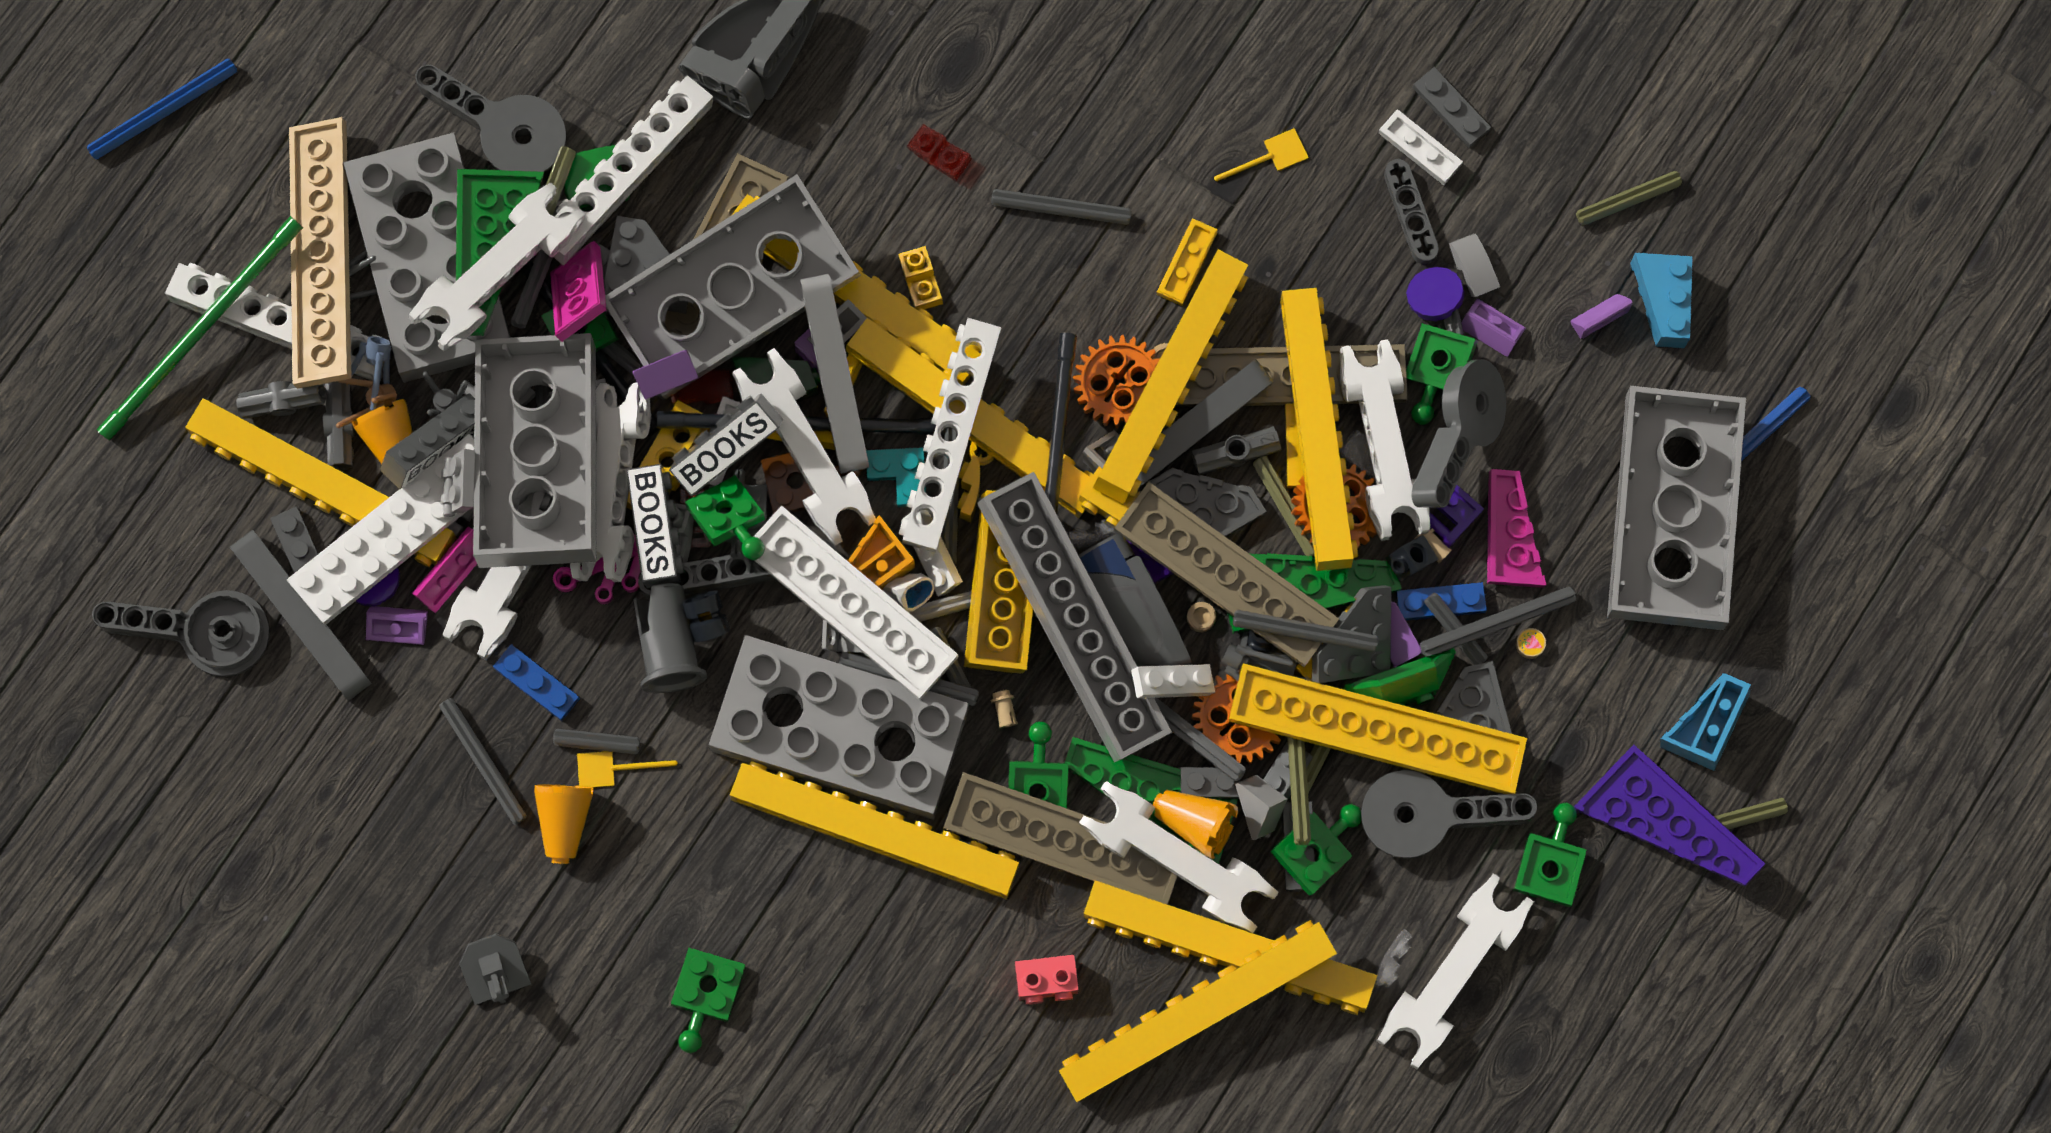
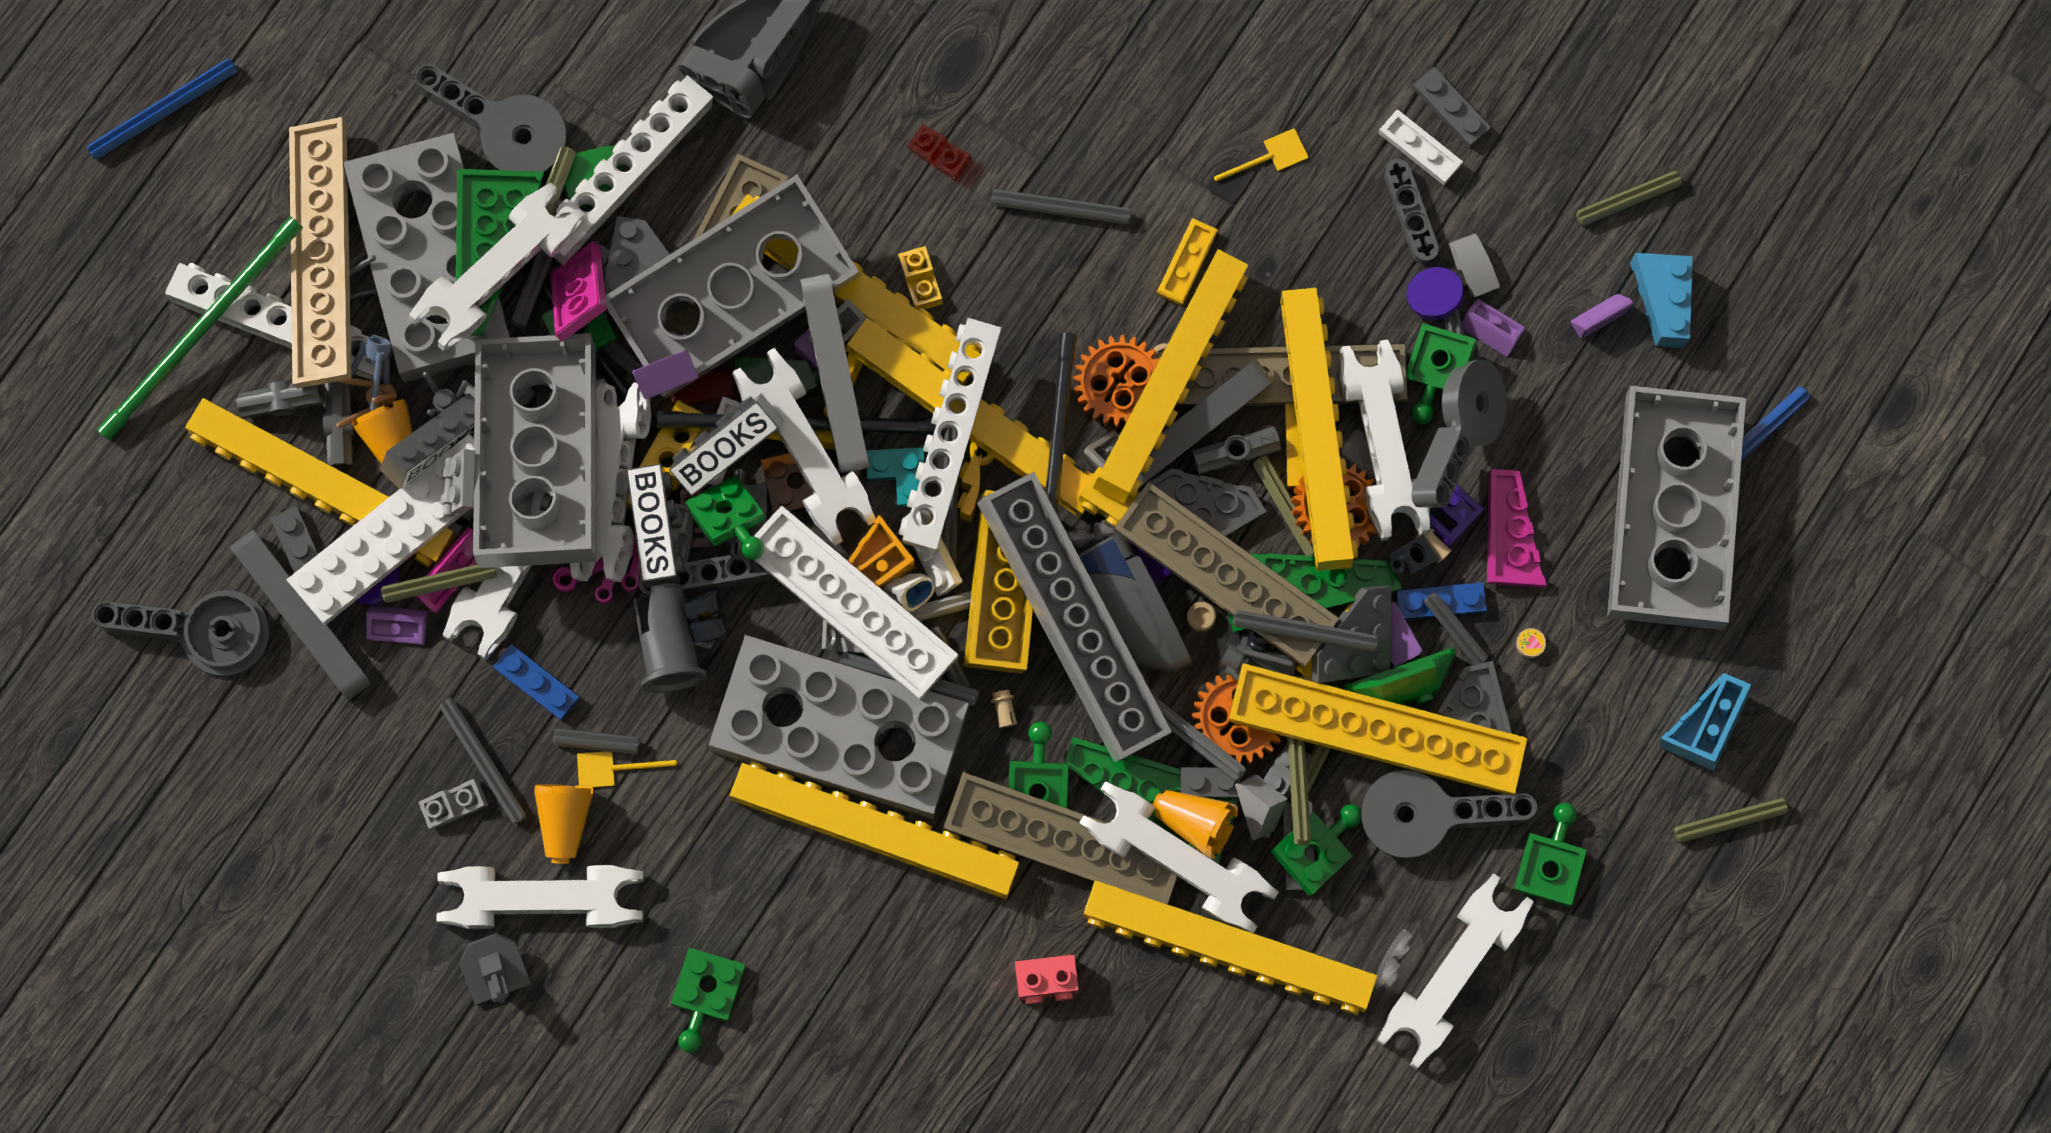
(436, 582): none -> olive axle
(453, 803): none -> light grey slope
(591, 897): none -> white piece
(1173, 681): white plate -> none
(1197, 1011): yellow brick -> none
(1498, 622): dark grey axle -> none
(1655, 809): dark purple wing -> none

